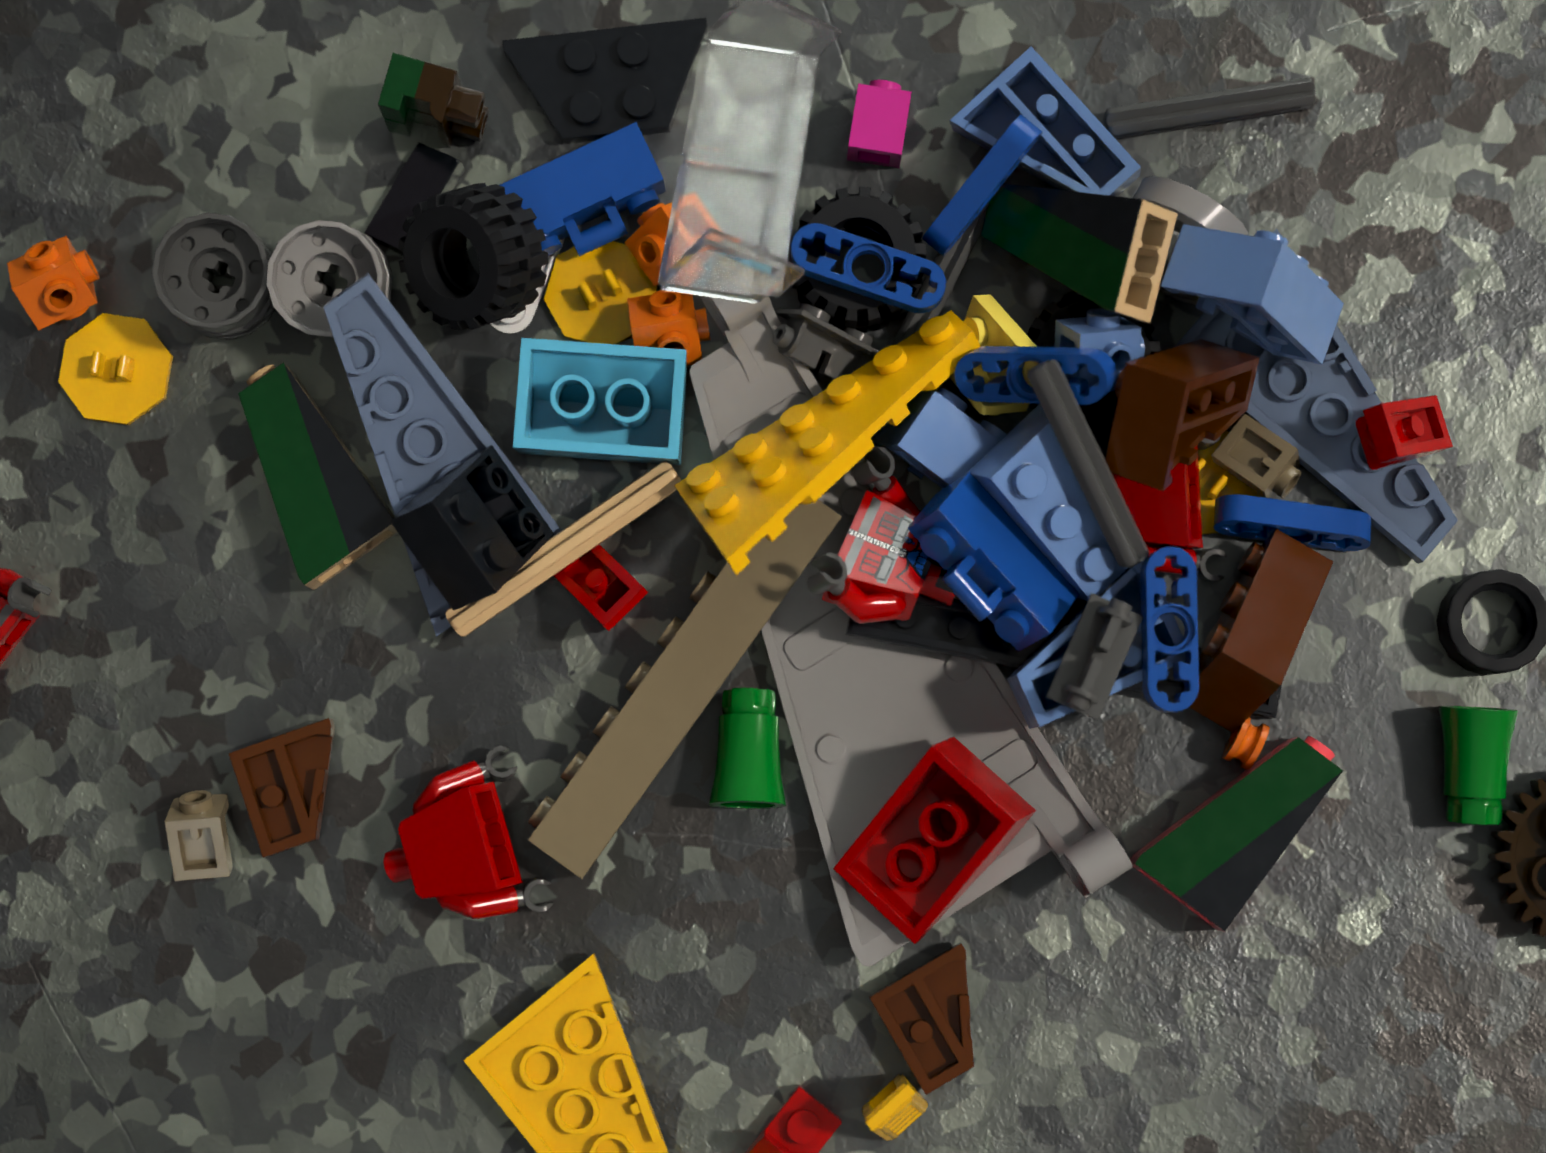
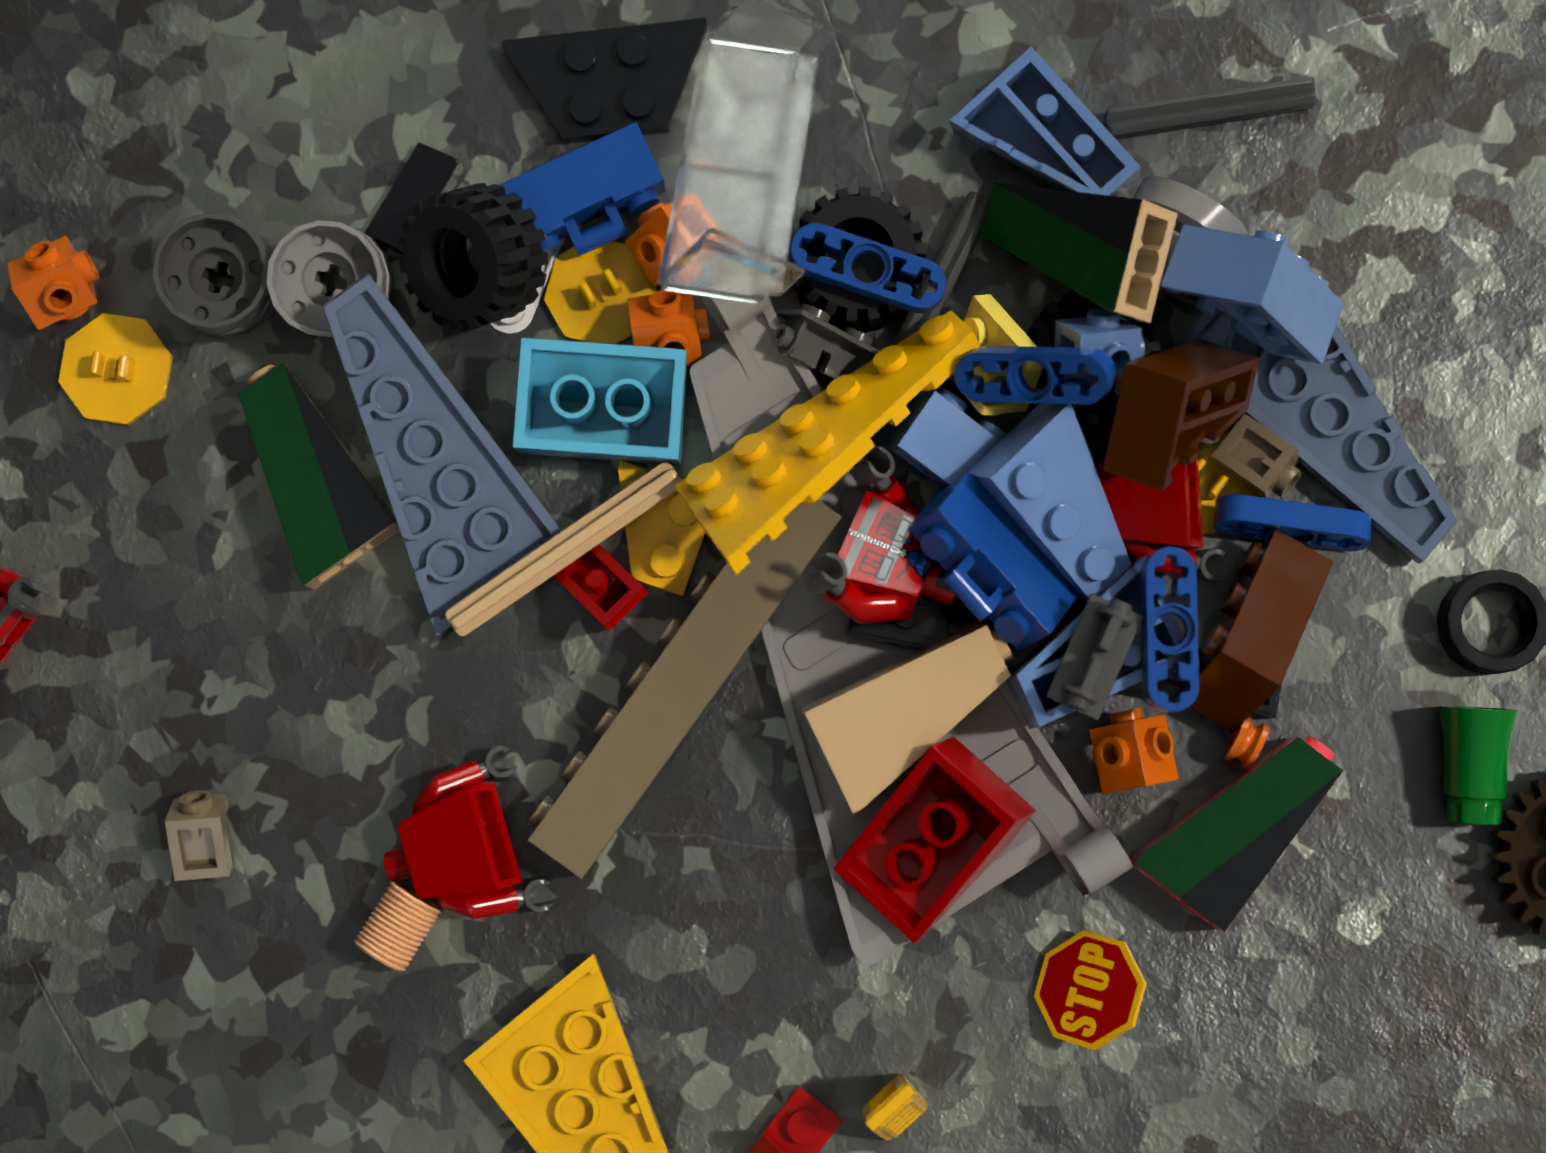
(286, 785): reddish brown wing -> none
(397, 926): none -> light nougat piece
(431, 97): dark brown hips -> none
(472, 529): black slope -> none
(663, 540): none -> yellow wing
(748, 752): green plant -> none
(879, 123): dark pink brick -> none
(897, 713): none -> tan slope
(931, 1018): reddish brown wing -> none
(982, 185): blue beam -> none
(1088, 463): dark grey axle -> none
(1090, 990): none -> piece
(1133, 751): none -> orange brick
(1402, 431): red slope -> none

